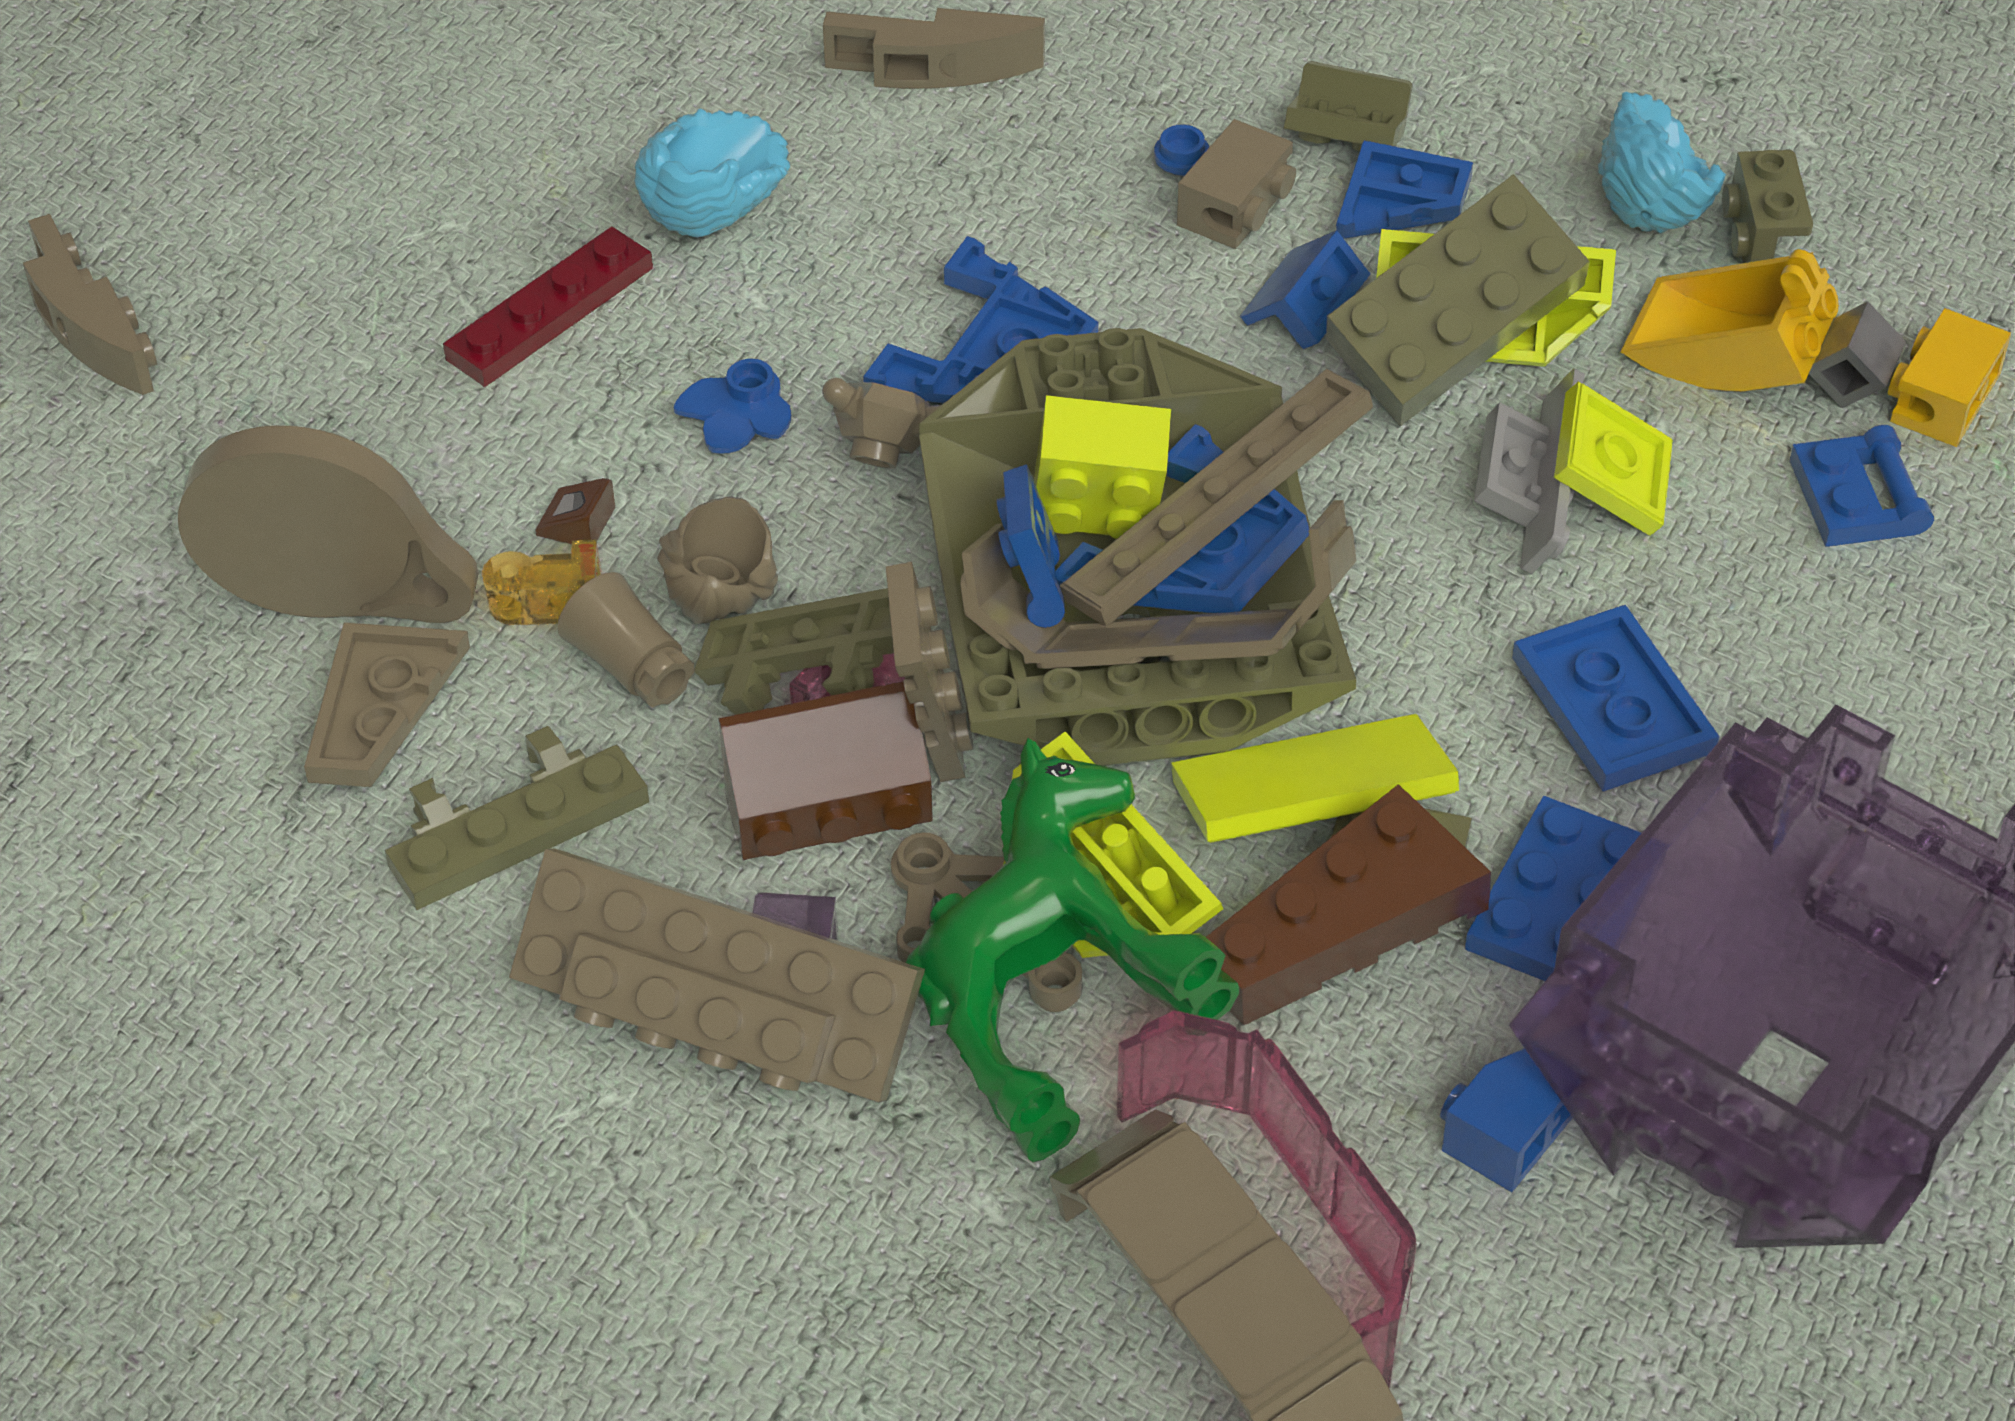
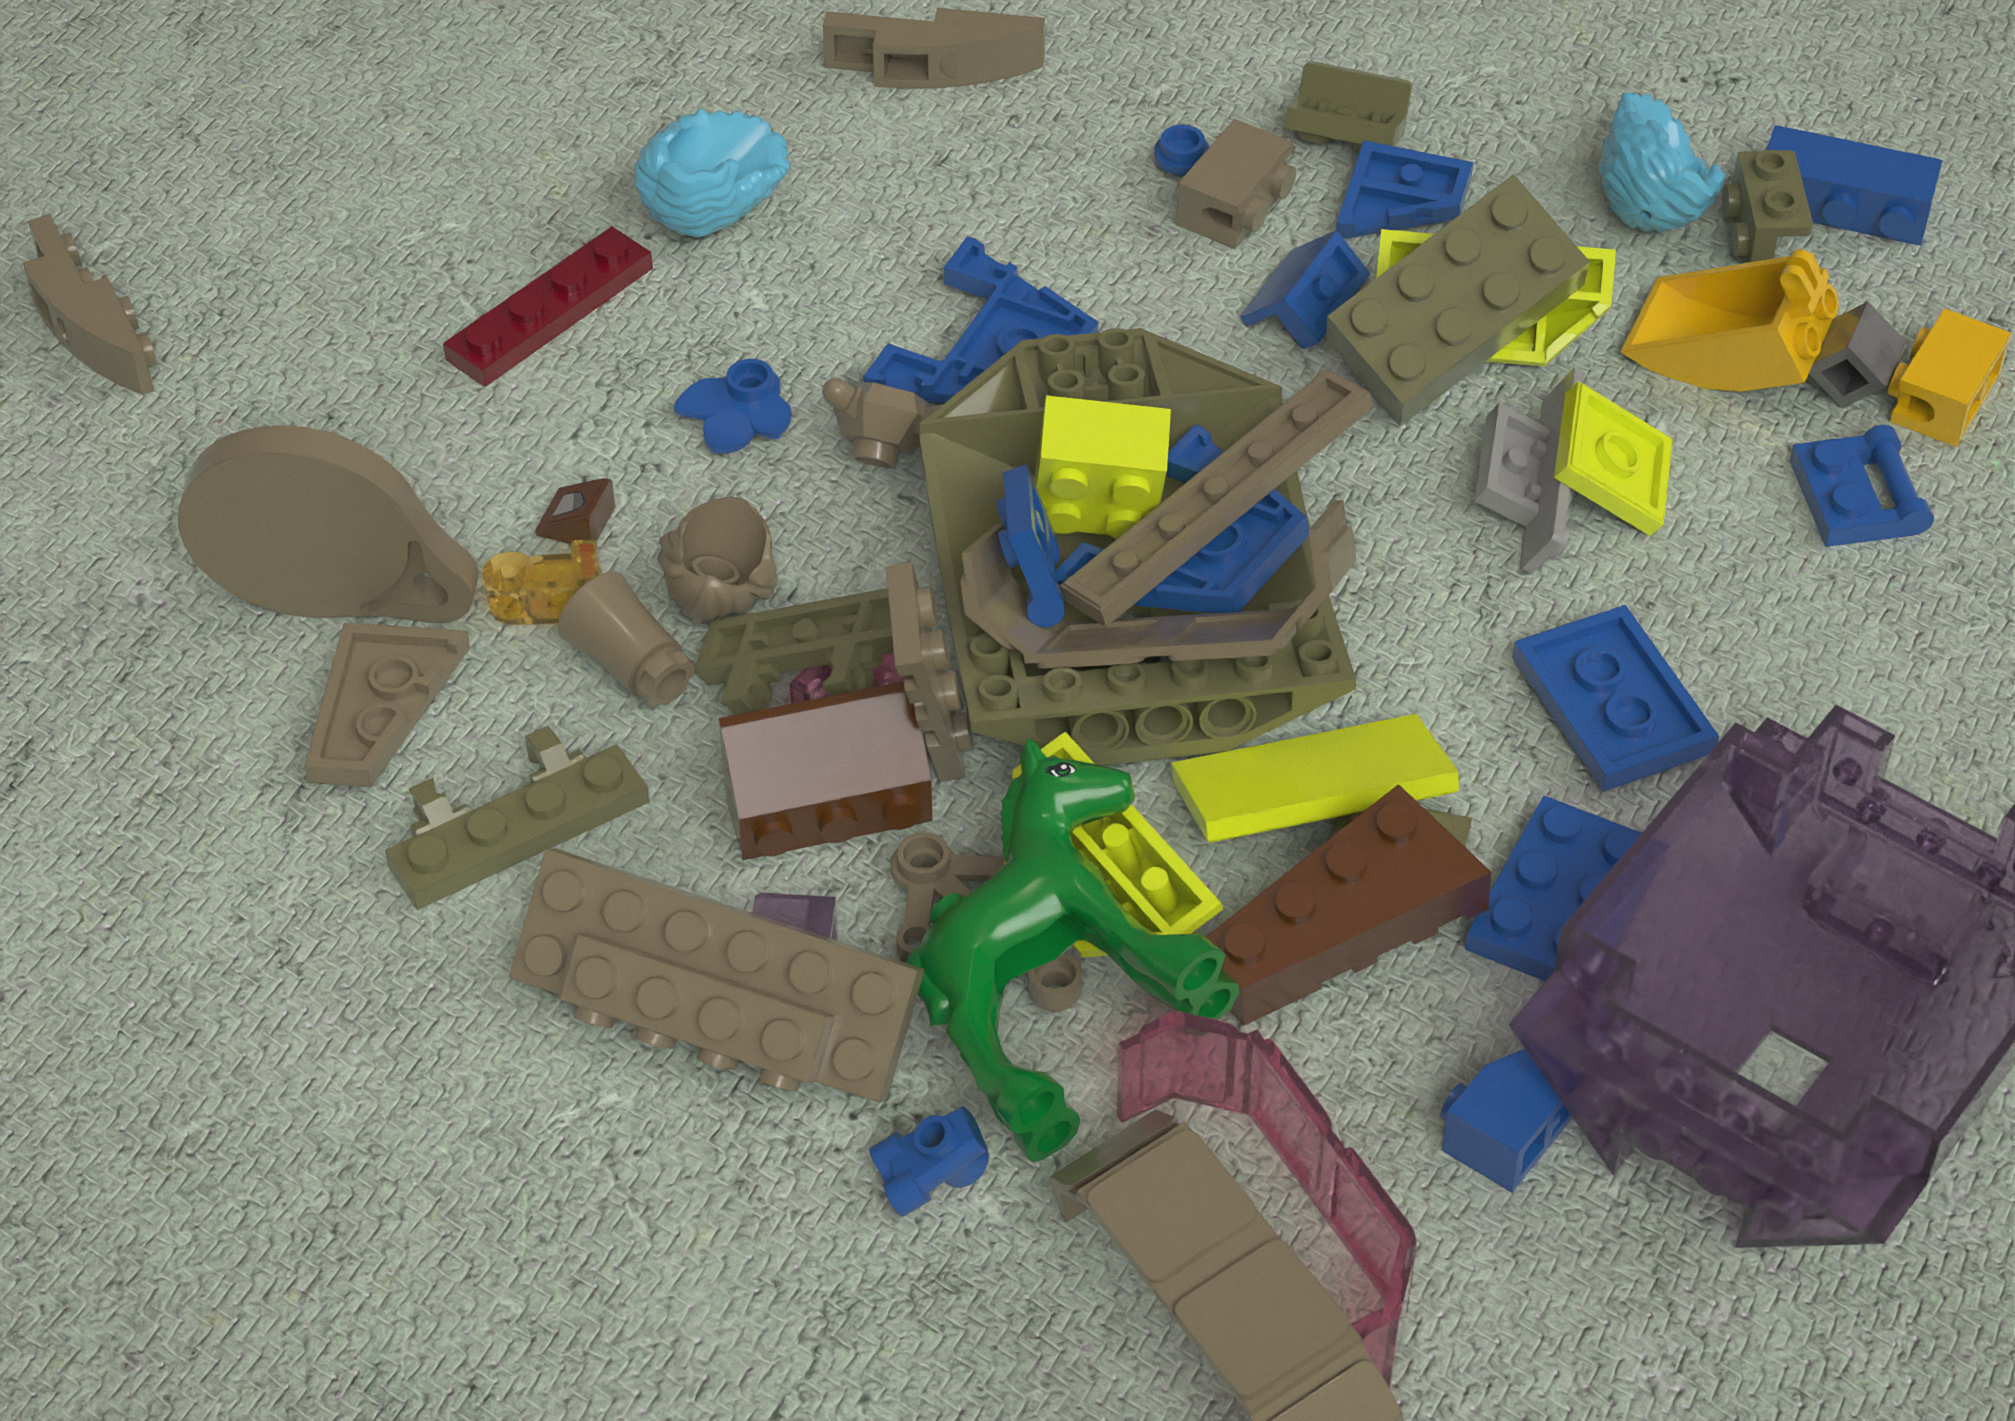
(936, 1152): none -> blue plate
(1863, 184): none -> blue brick

